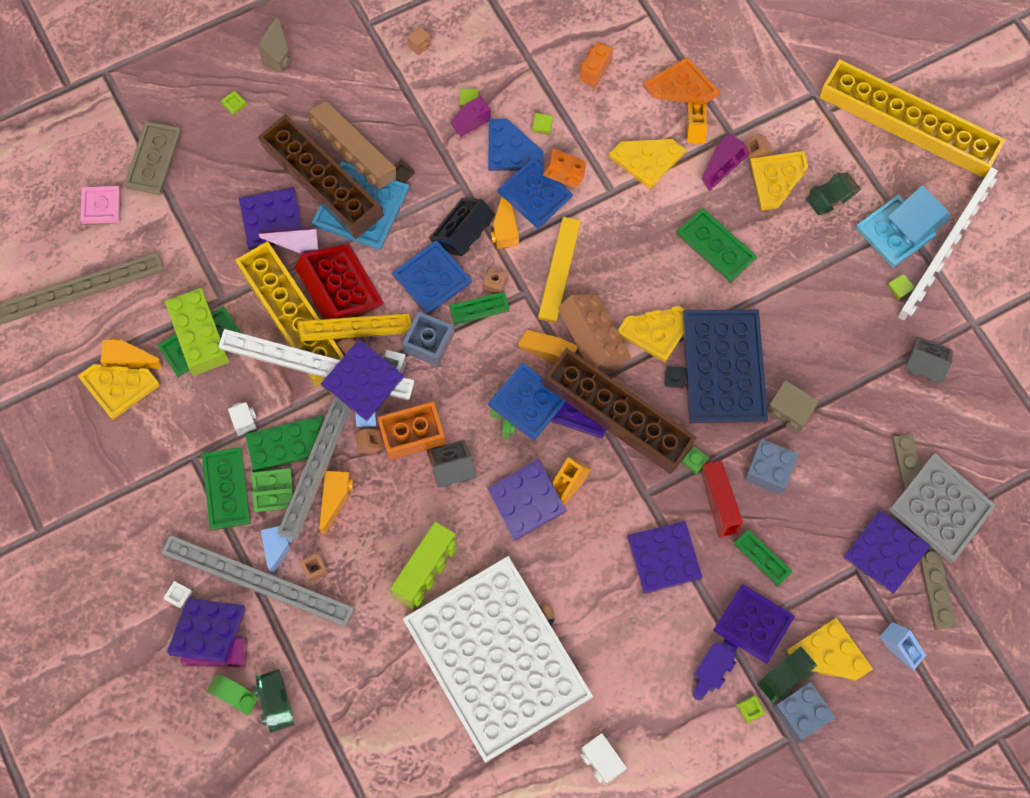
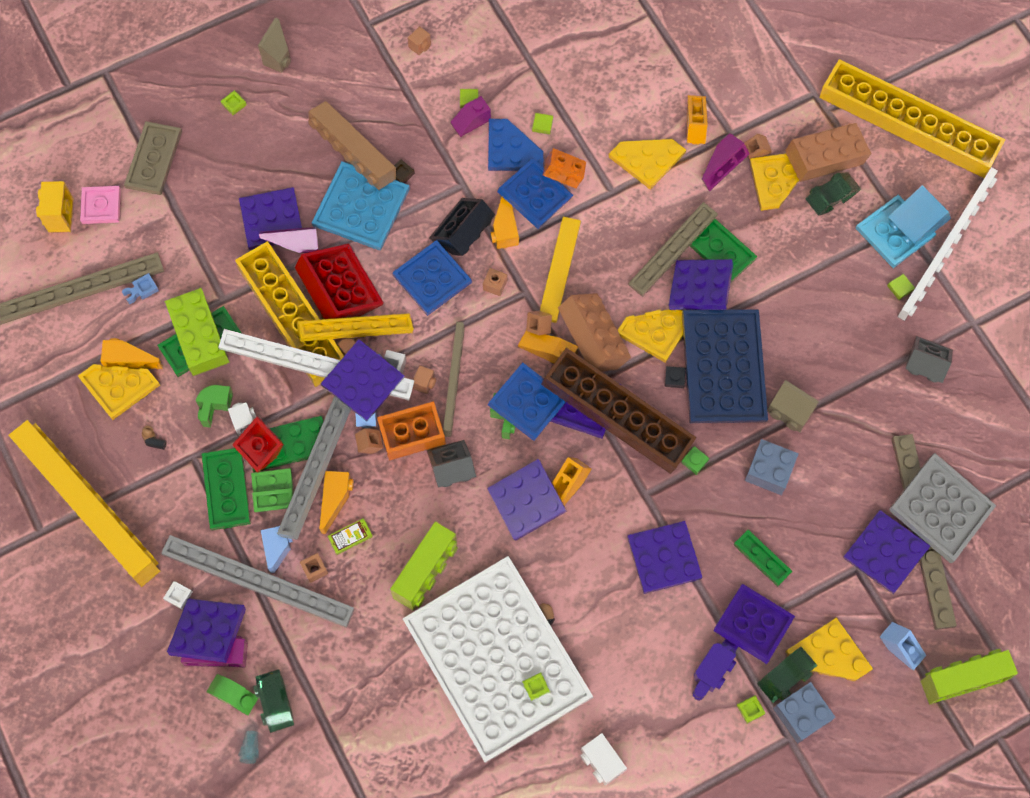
(55, 206): none -> yellow brick
(86, 502): none -> yellow brick
(142, 287): none -> medium blue plate
(150, 438): none -> arm
(210, 399): none -> bright green brick
(249, 749): none -> clear light blue cone
(258, 445): none -> red slope
(321, 176): reddish brown brick -> none
(350, 536): none -> tile
(424, 380): none -> nougat plate
(428, 339): sand blue brick -> none
(453, 380): none -> dark tan tile
(479, 308): green plate -> none
(536, 686): none -> lime tile
(539, 322): none -> nougat plate
(596, 63): orange brick -> none
(673, 249): none -> dark tan tile
(682, 83): orange plate -> none
(701, 284): none -> dark purple plate
(721, 499): red slope -> none
(828, 152): none -> nougat brick
(968, 676): none -> lime brick

